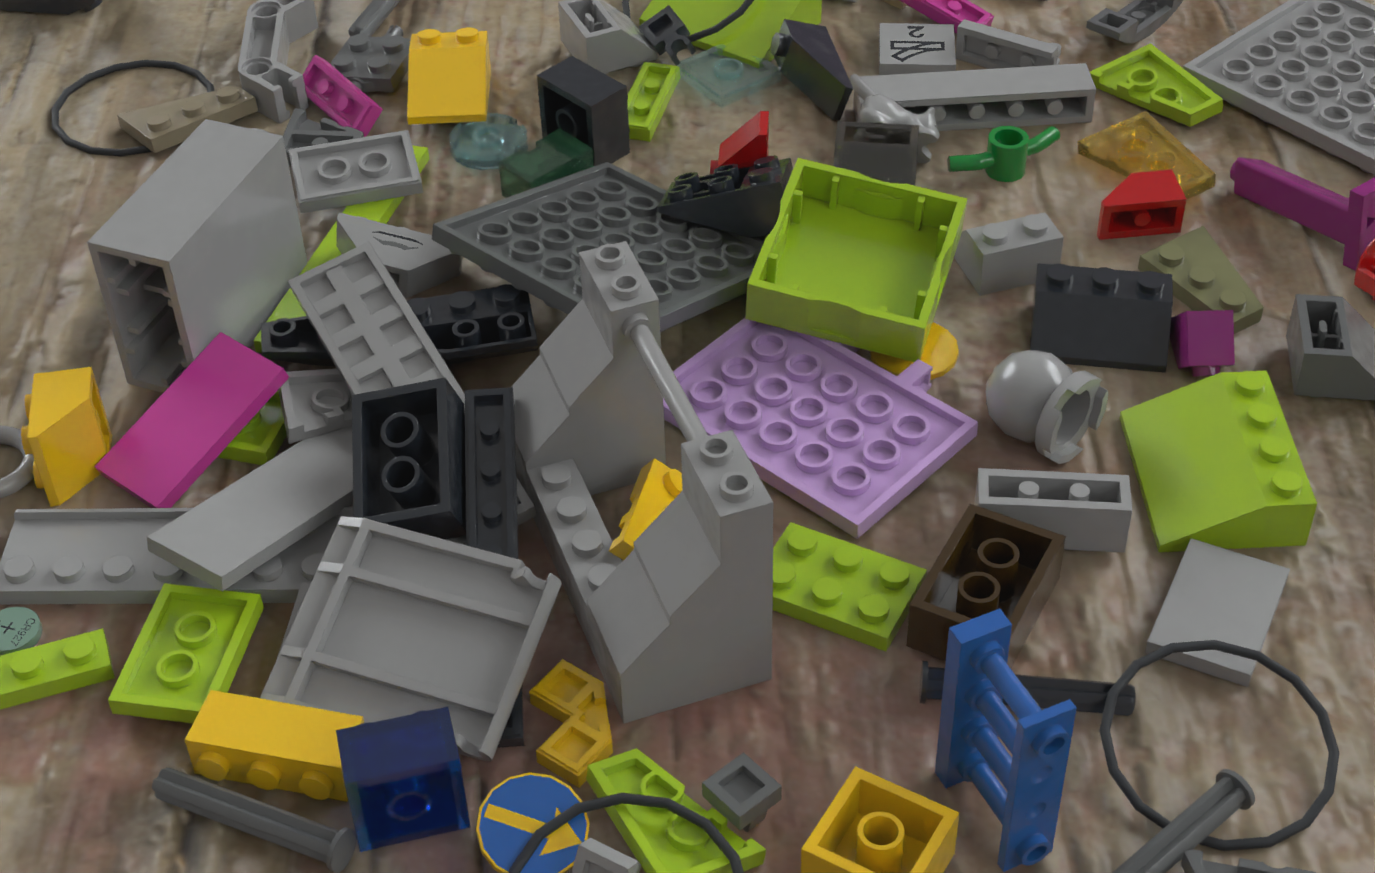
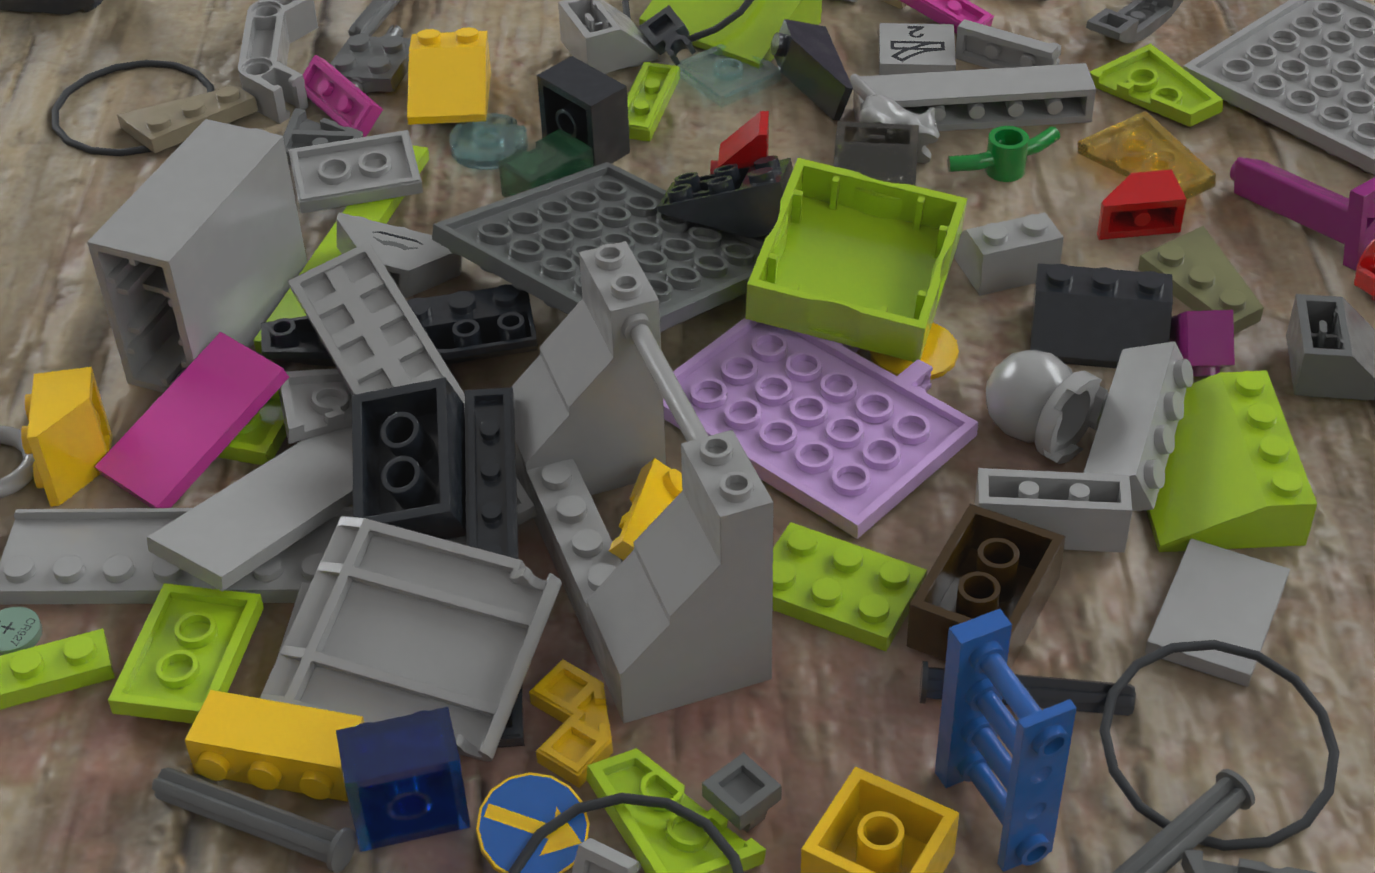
(1142, 419): none -> light grey brick

